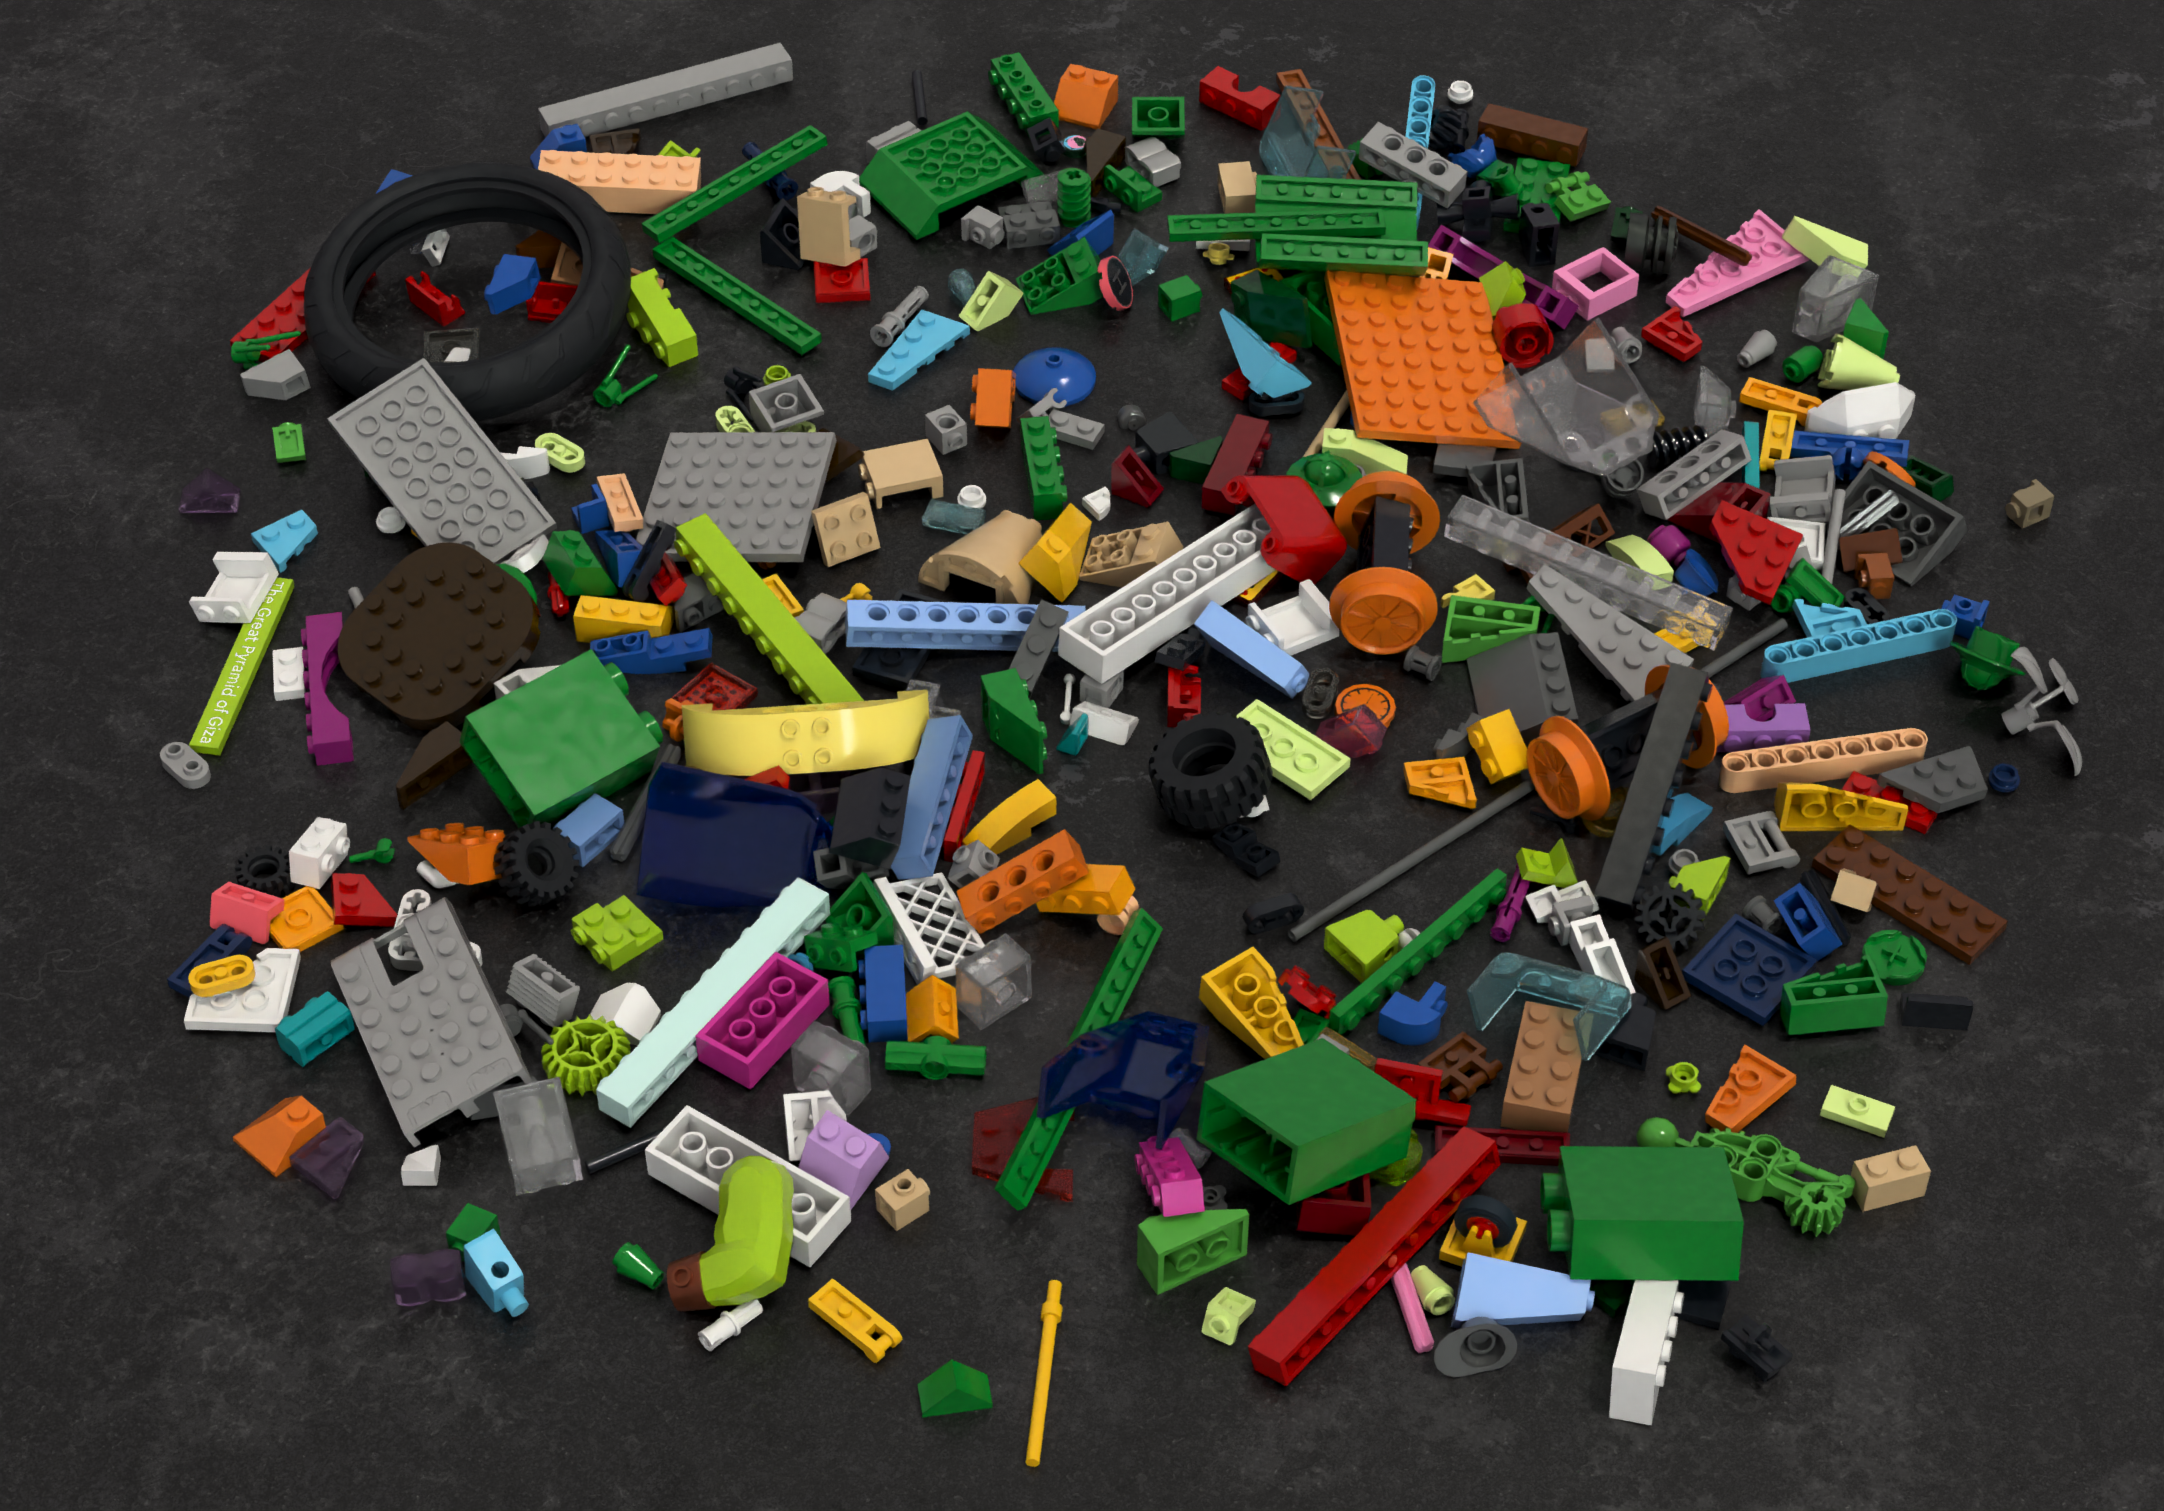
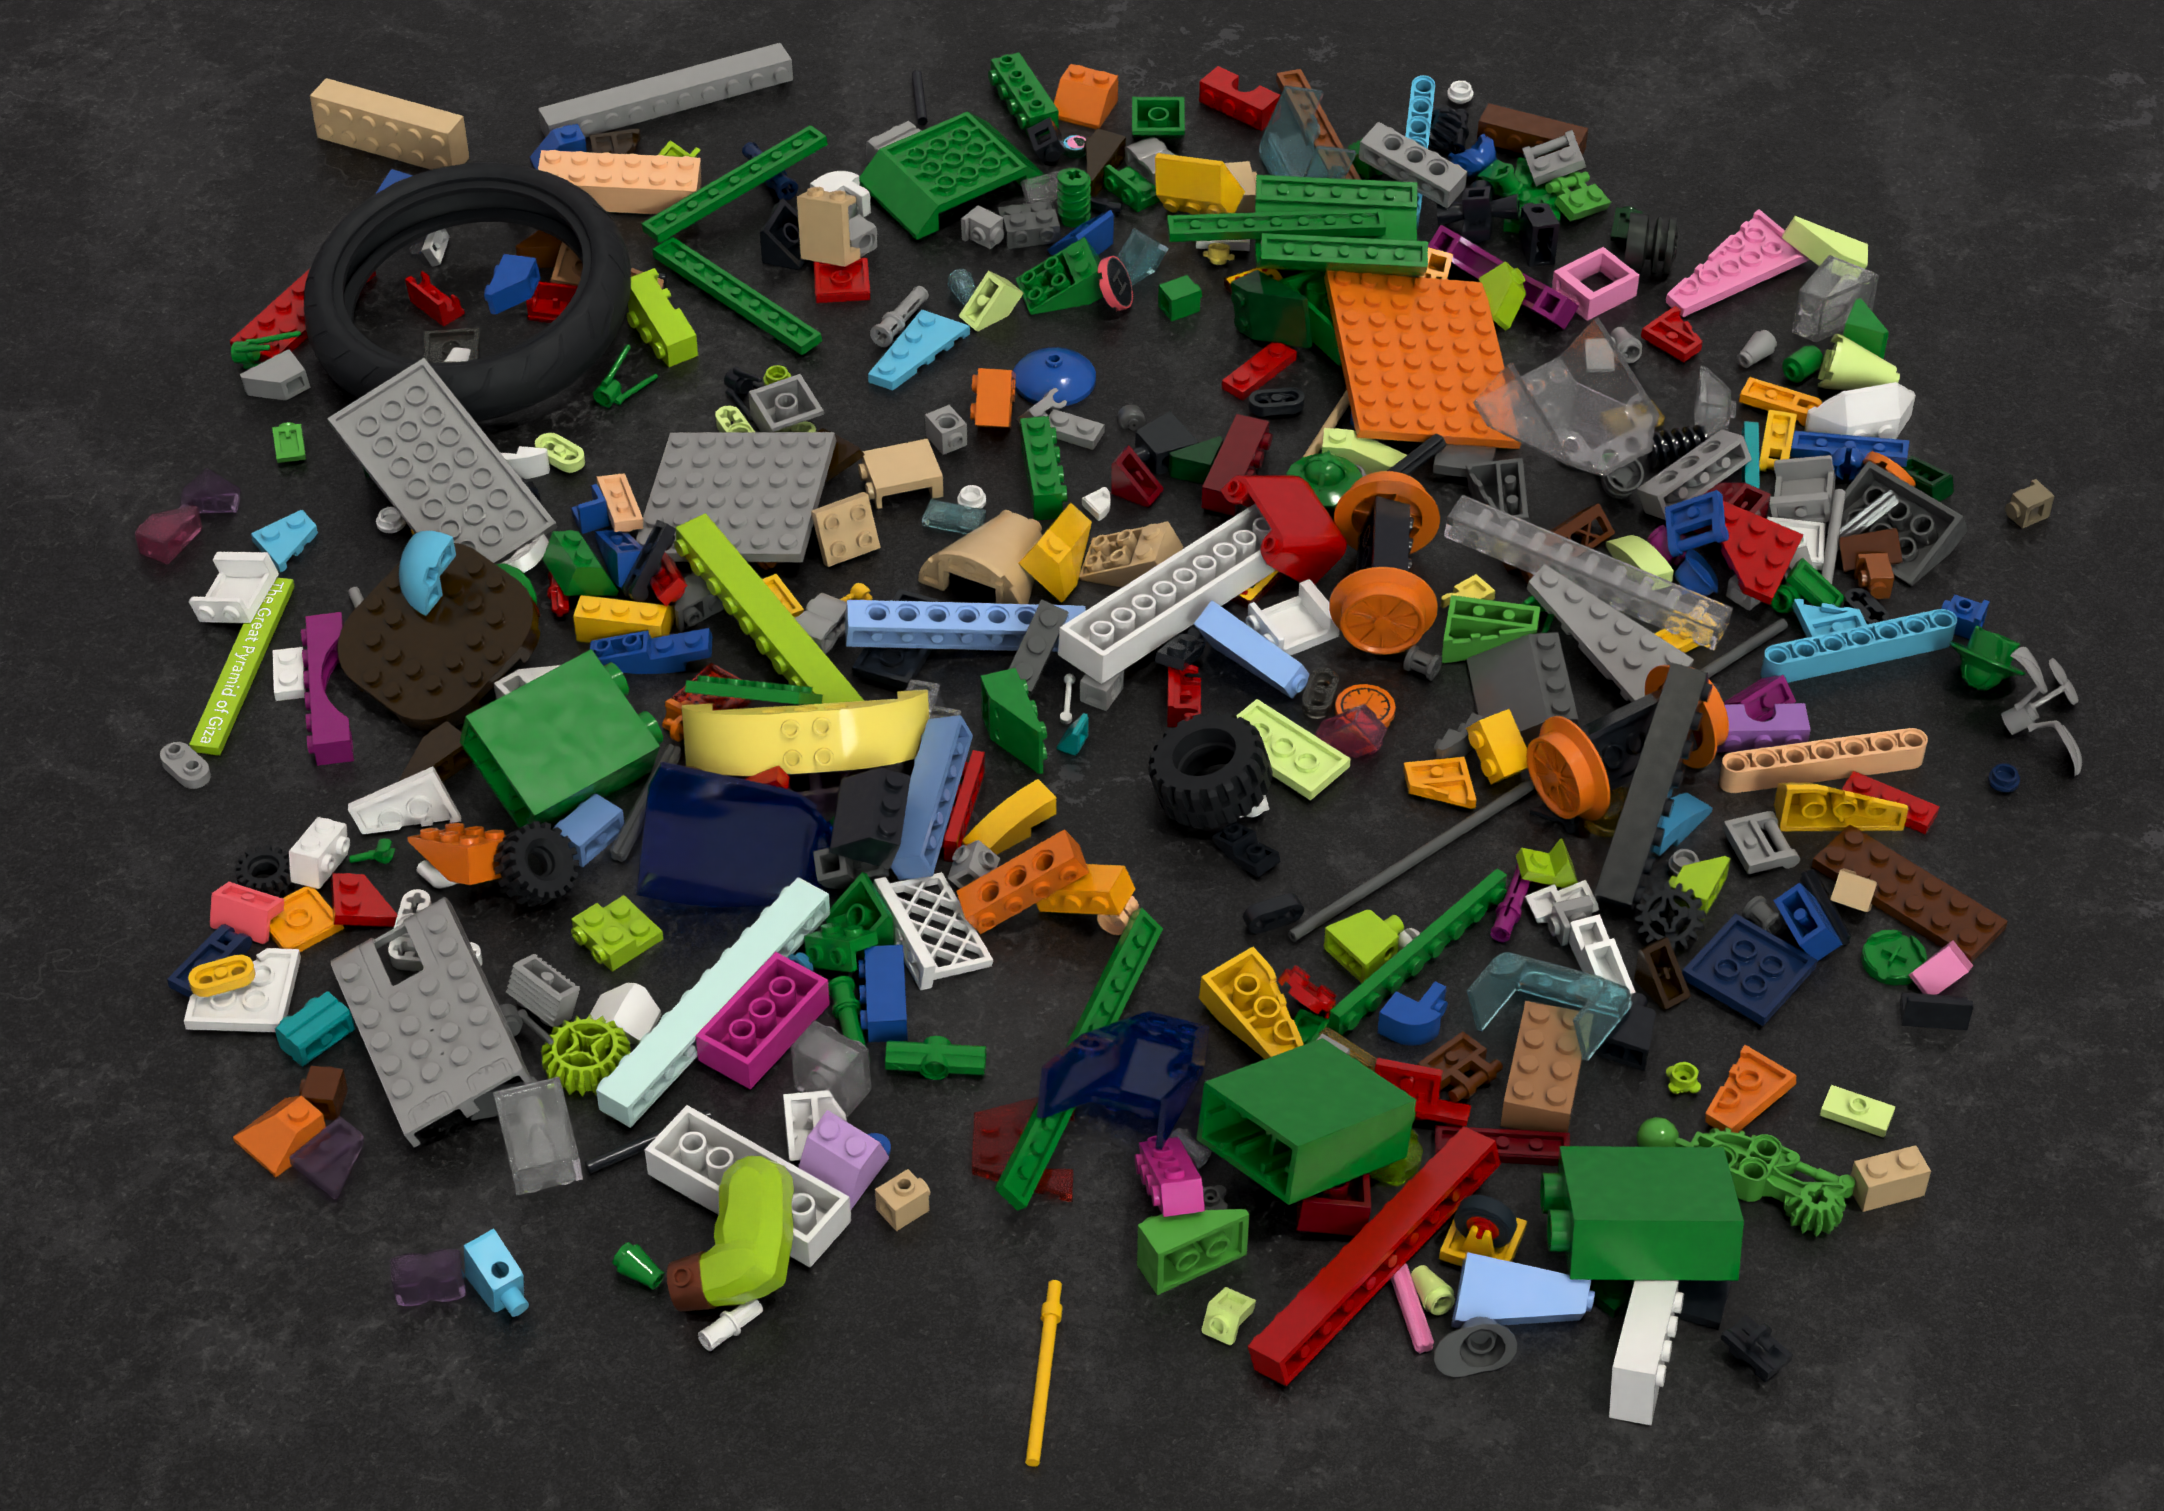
(168, 533): none -> clear pink slope
(325, 1090): none -> reddish brown brick
(388, 126): none -> tan brick
(405, 803): none -> white wing
(421, 566): none -> medium azure brick
(421, 1167): white slope -> none
(470, 1225): green brick -> none
(753, 690): none -> green plate
(854, 1319): yellow plate -> none
(932, 1010): light orange panel -> none
(954, 1390): green slope -> none
(993, 981): clear brick -> none
(1106, 723): white slope -> none
(1196, 185): none -> yellow slope
(1260, 361): medium azure wedge -> none
(1420, 455): none -> black axle
(1522, 334): red brick -> none
(1556, 163): none -> light grey plate
(1693, 515): none -> blue plate
(1704, 237): reddish brown axle -> none
(1835, 1001): green wedge -> none
(1940, 781): dark grey wing -> none
(1941, 969): none -> bright pink slope

